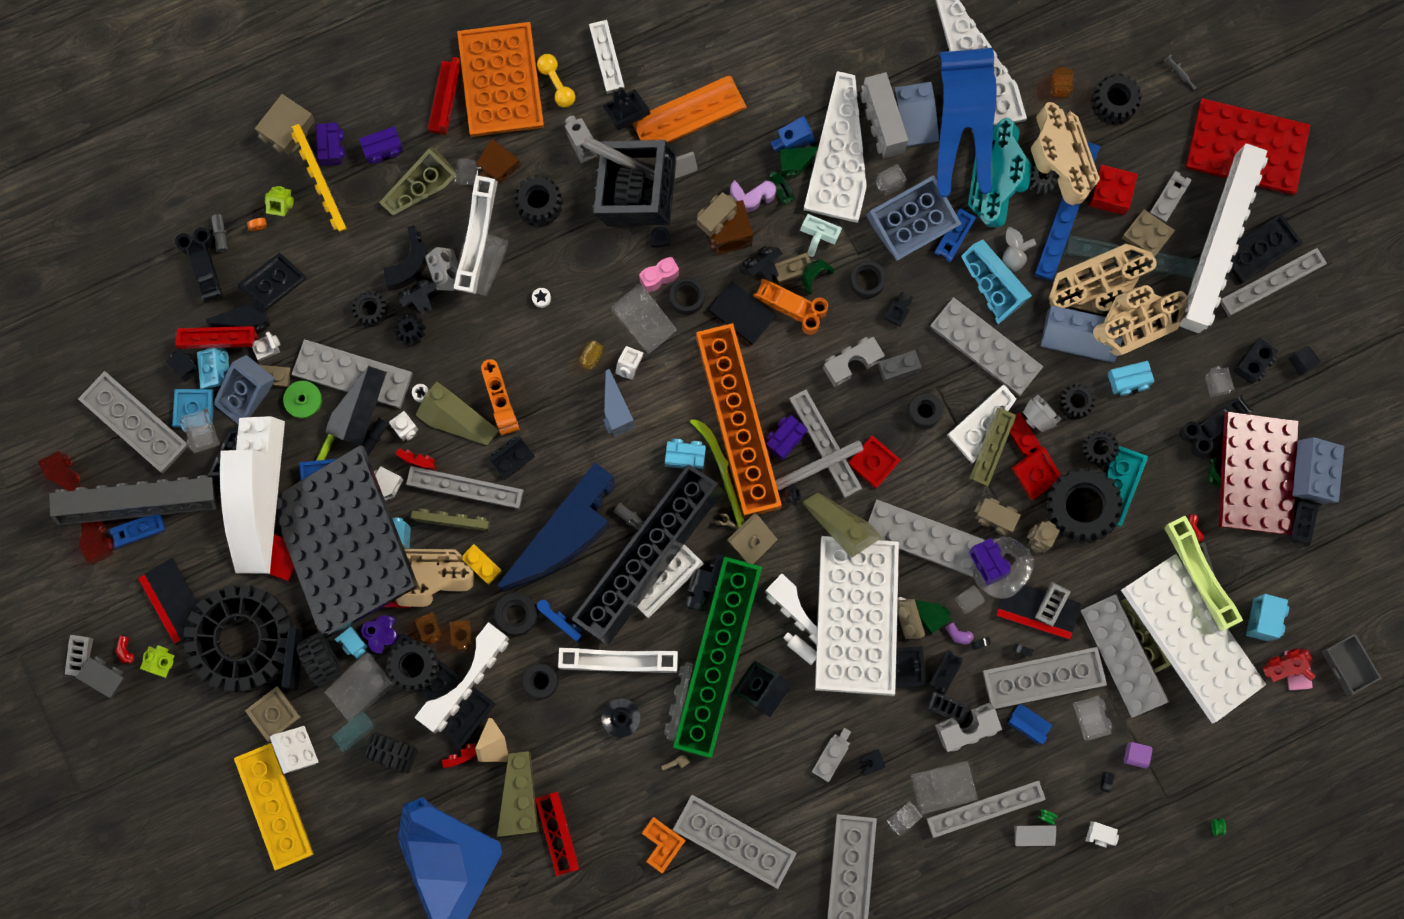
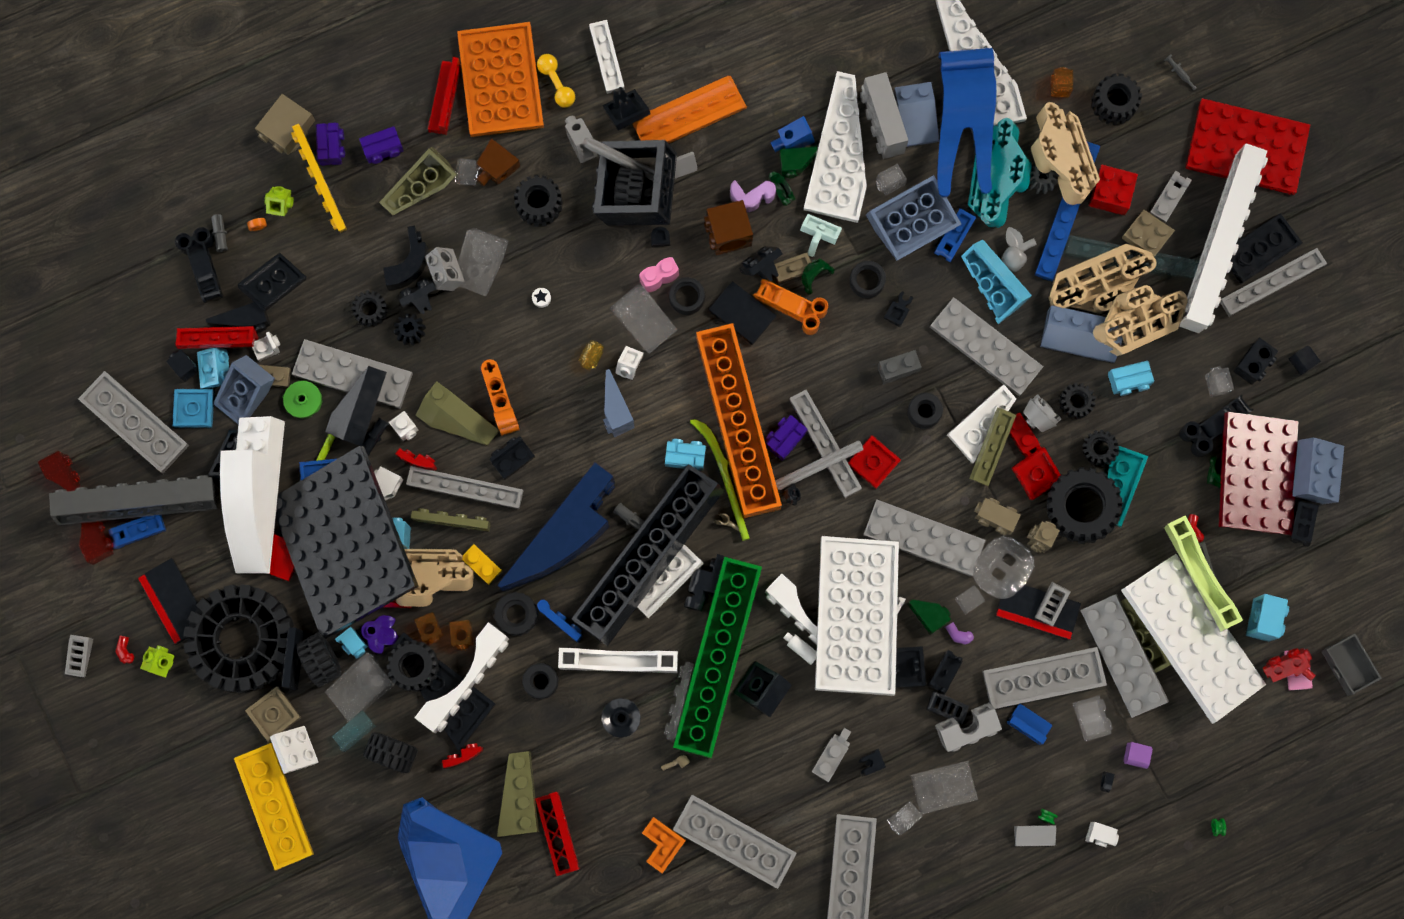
(101, 677): dark grey brick -> none
(199, 430): clear brick -> none
(416, 388): white bush -> none
(479, 221): white arch -> none
(492, 744): tan slope -> none
(720, 210): dark tan brick -> none
(752, 539): dark tan plate -> none
(845, 527): olive wedge -> none
(866, 351): light grey arch -> none
(910, 619): dark tan plate -> none
(980, 643): black tile -> none
(985, 809): light grey plate -> none
(990, 561): dark purple brick -> none
(1022, 650): black tile -> none

